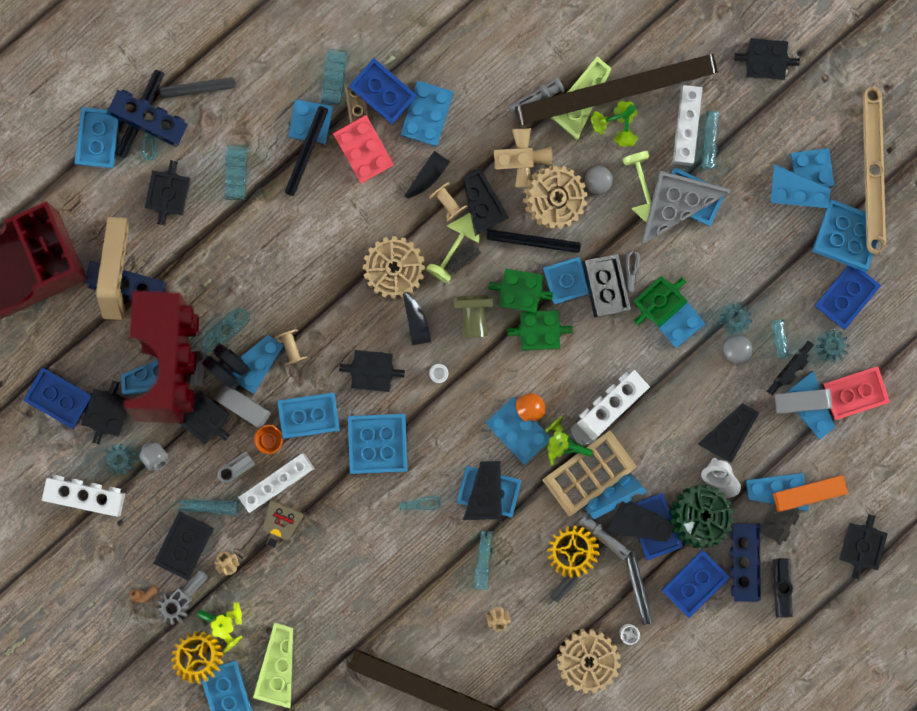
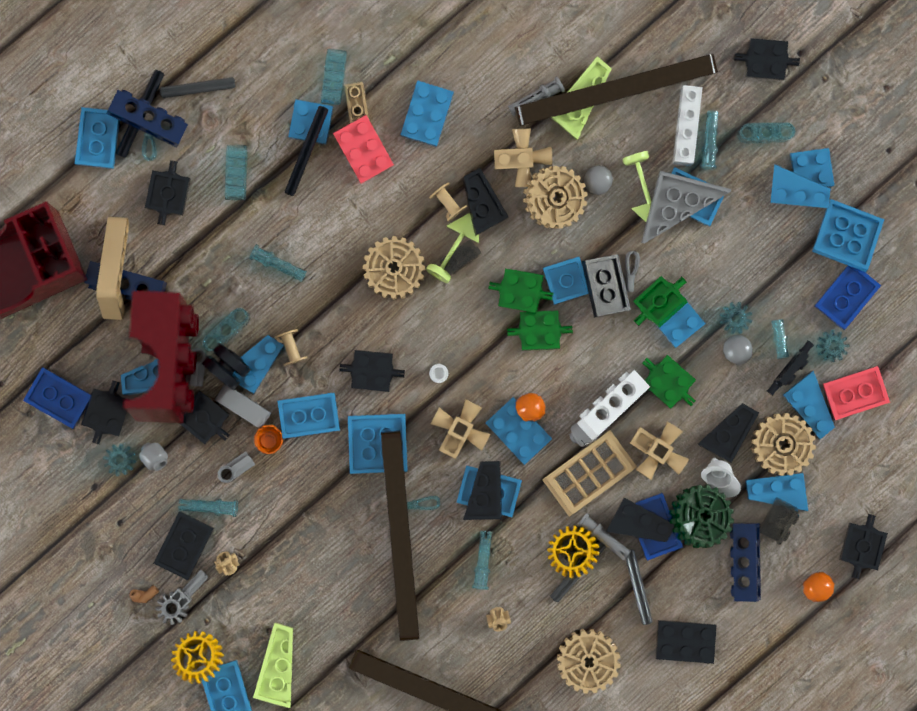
(53, 494): white brick -> none
(222, 624): neon yellow plant -> none
(269, 259): none -> clear light blue pin
(276, 483): white brick -> none
(281, 522): dark tan torso -> none
(382, 91): blue plate -> none
(400, 535): none -> dark brown beam
(416, 320): black piece -> none
(428, 175): black piece -> none
(460, 429): none -> tan brick
(473, 314): olive plant -> none
(534, 241): black axle -> none
(559, 443): lime plant -> none
(619, 492): dark azure wing -> none
(623, 113): lime plant -> none
(629, 637): white wheel -> none
(658, 450): none -> tan brick
(669, 381): none -> green plate
(686, 641): none -> black plate
(695, 584): blue plate -> none
(775, 131): none -> clear light blue beam
(780, 429): none -> tan piece
(783, 601): black piece -> none
(803, 401): light grey beam -> none
(810, 493): orange tile -> none
(818, 587): none -> orange hair
(874, 183): tan beam -> none

